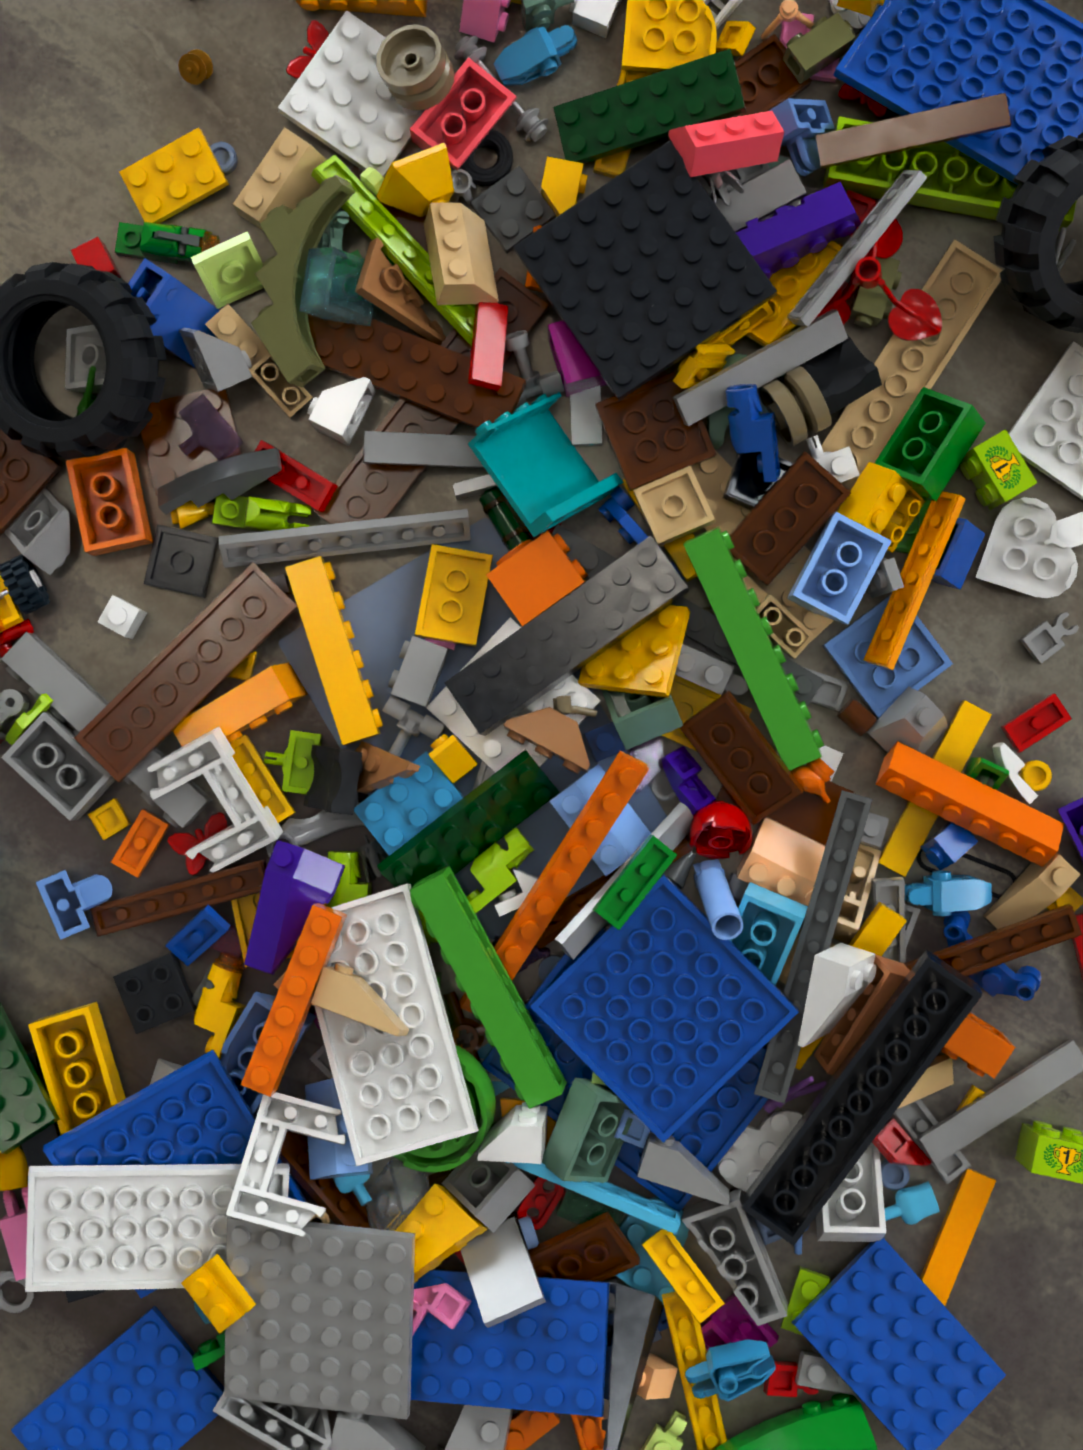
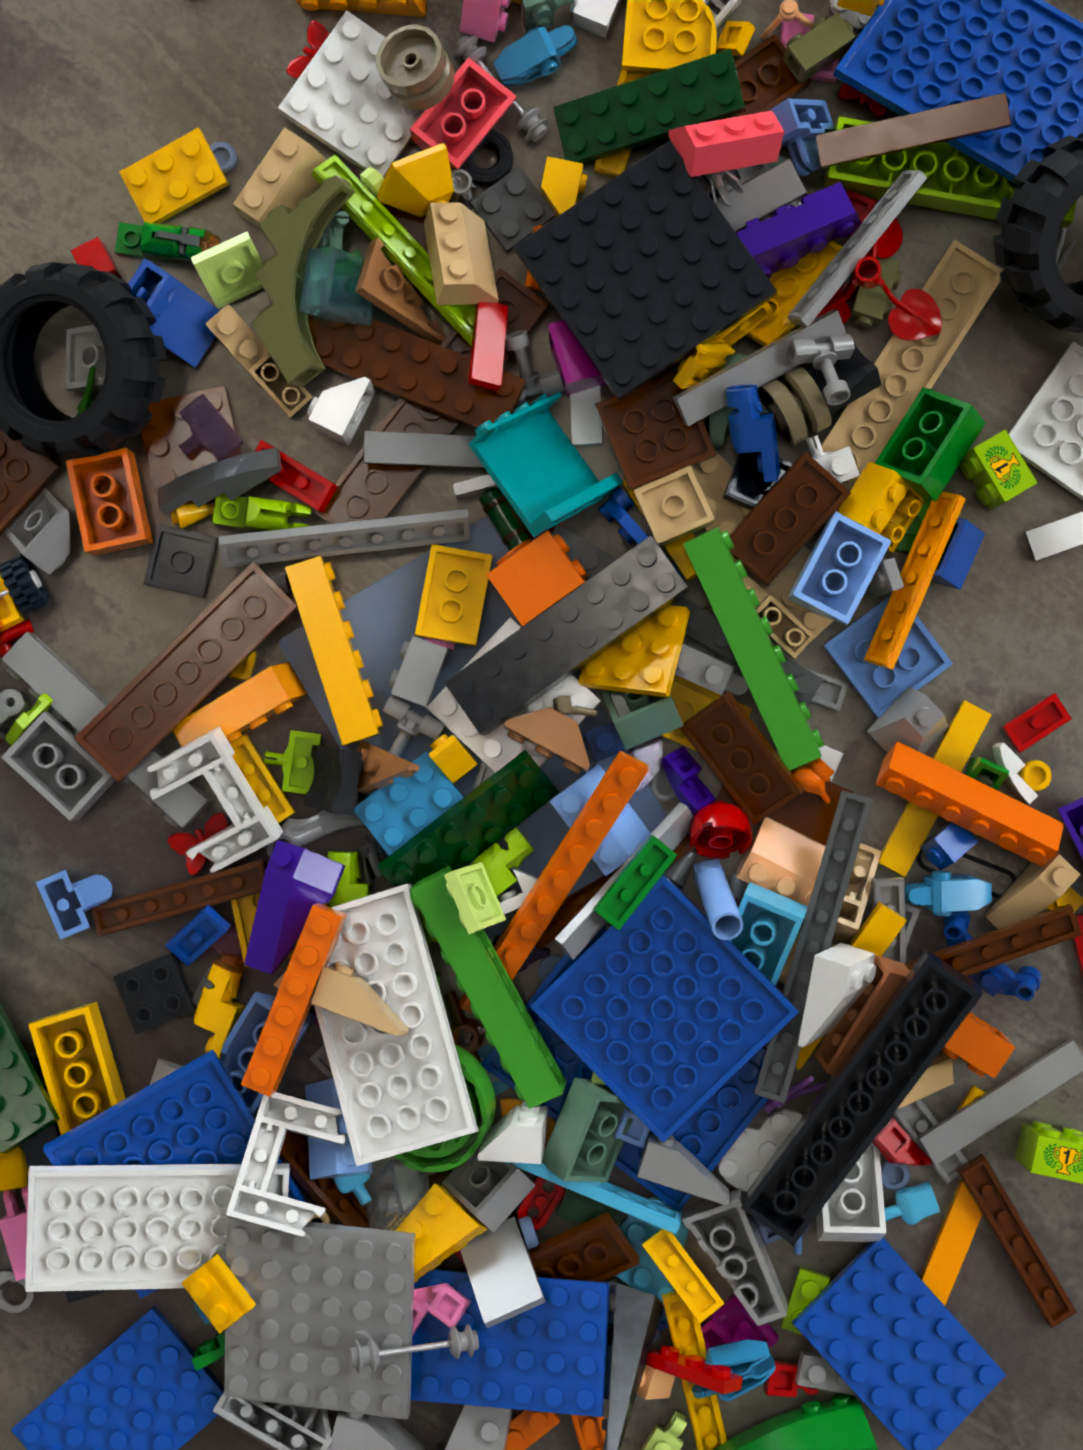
(109, 819): yellow tile -> none
(122, 617): white brick -> none
(140, 843): orange plate -> none
(195, 66): pearl gold wheel -> none
(215, 360): light grey slope -> none
(370, 1354): none -> light grey axle
(474, 897): none -> yellowish green plate
(695, 1370): none -> red plate
(823, 358): none -> light grey bar
(856, 717): reddish brown brick -> none
(874, 830): light grey plate -> none
(1016, 1240): none -> reddish brown tile
(1026, 551): white plate -> none
(1046, 639): light grey plate -> none

